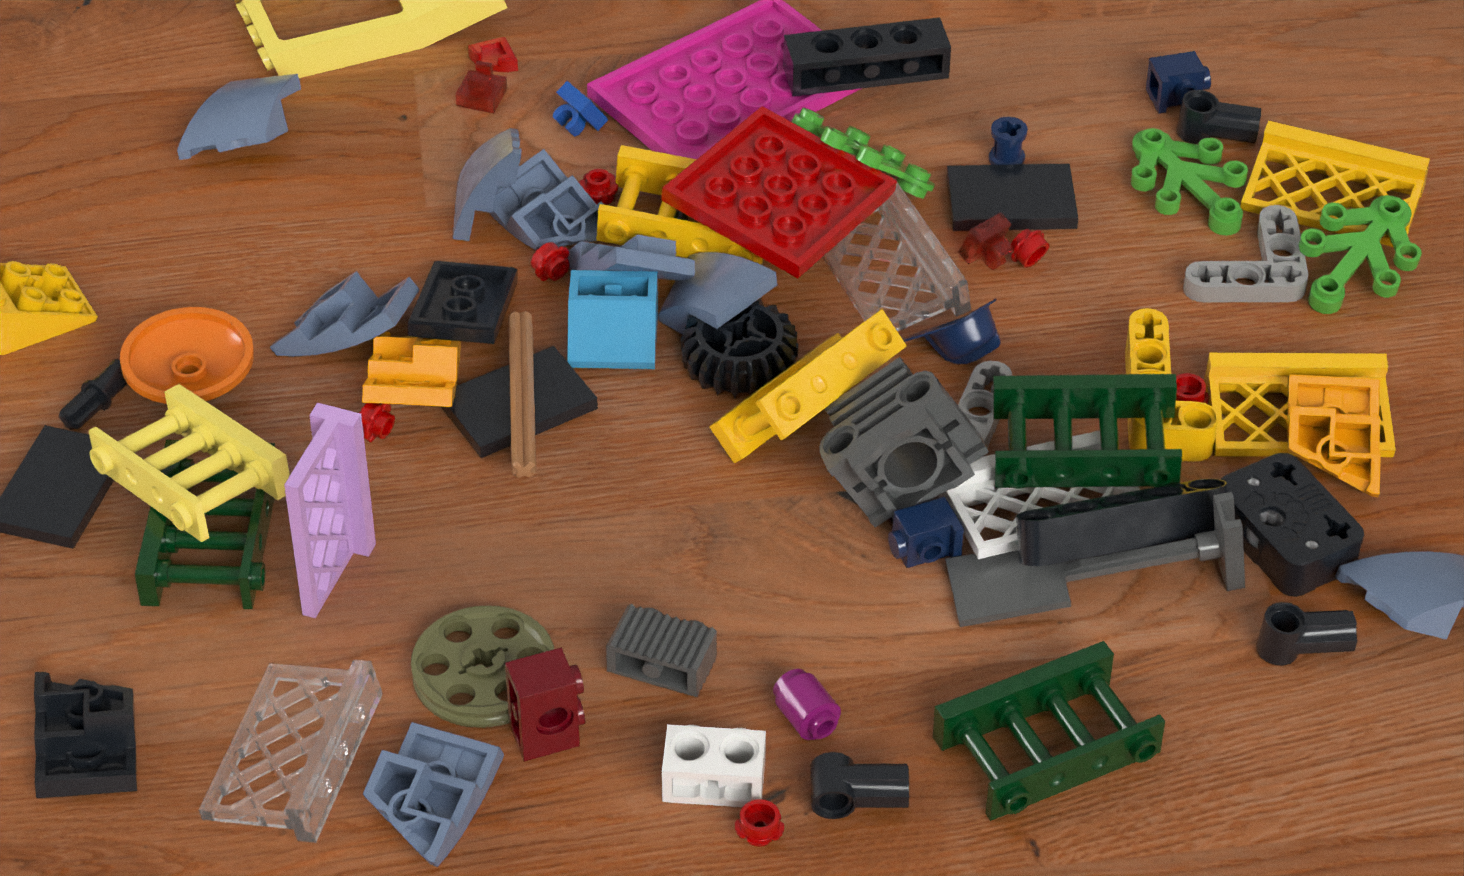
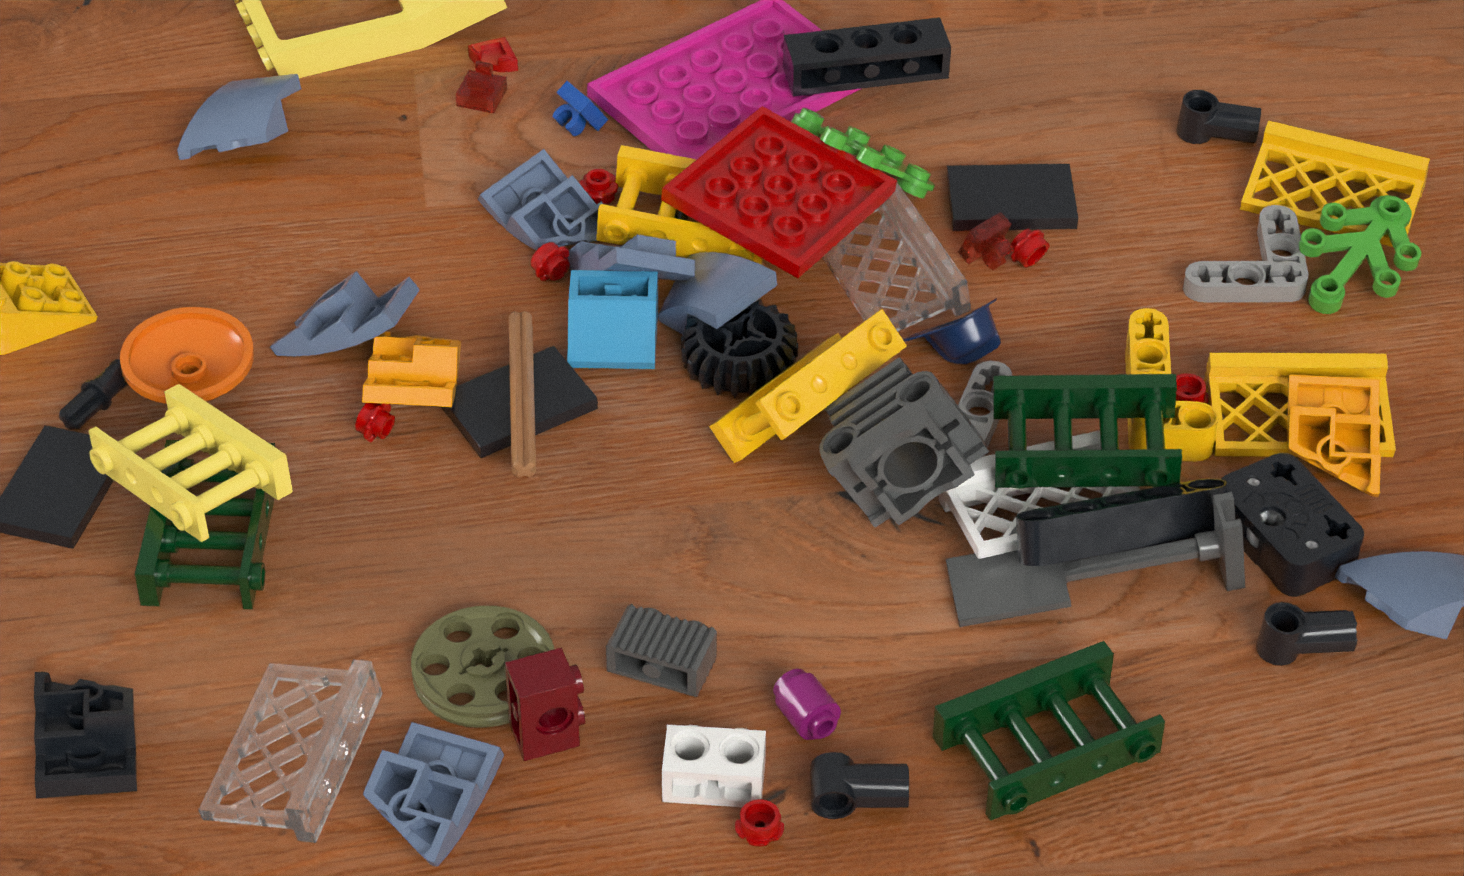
(329, 504): lavender fence -> none
(463, 302): black tile -> none
(488, 167): sand blue slope -> none
(926, 533): dark blue brick -> none
(1008, 139): dark blue bush -> none
(1157, 147): bright green plant -> none
(1173, 76): dark blue brick -> none

